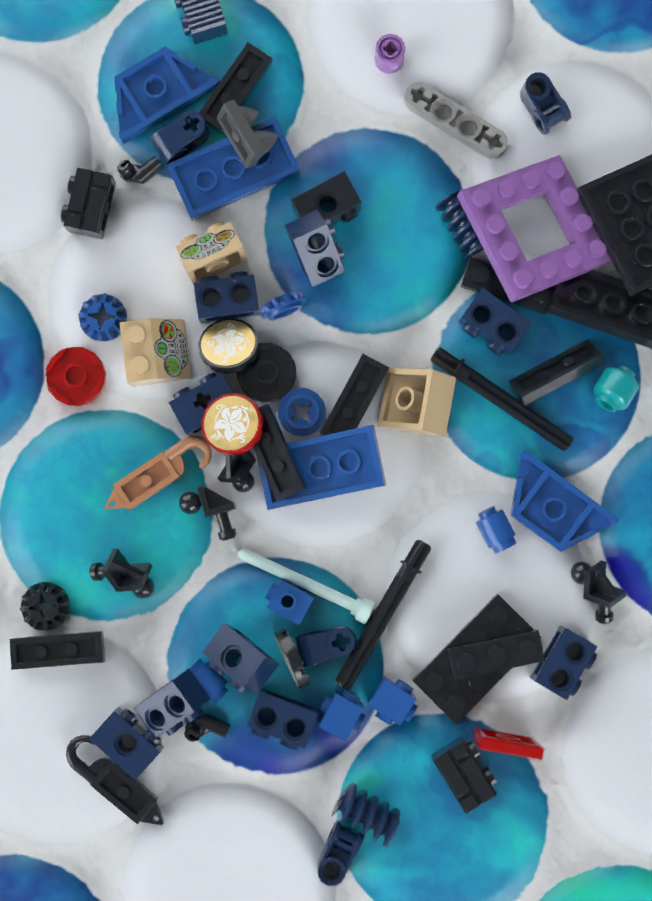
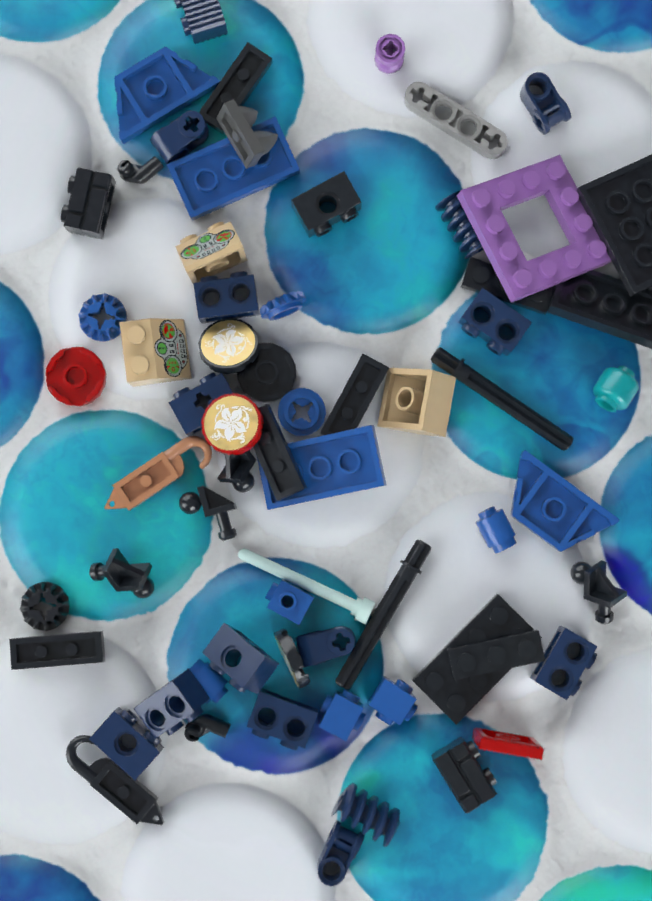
(313, 249): dark blue brick -> none
(556, 372): black plate -> none

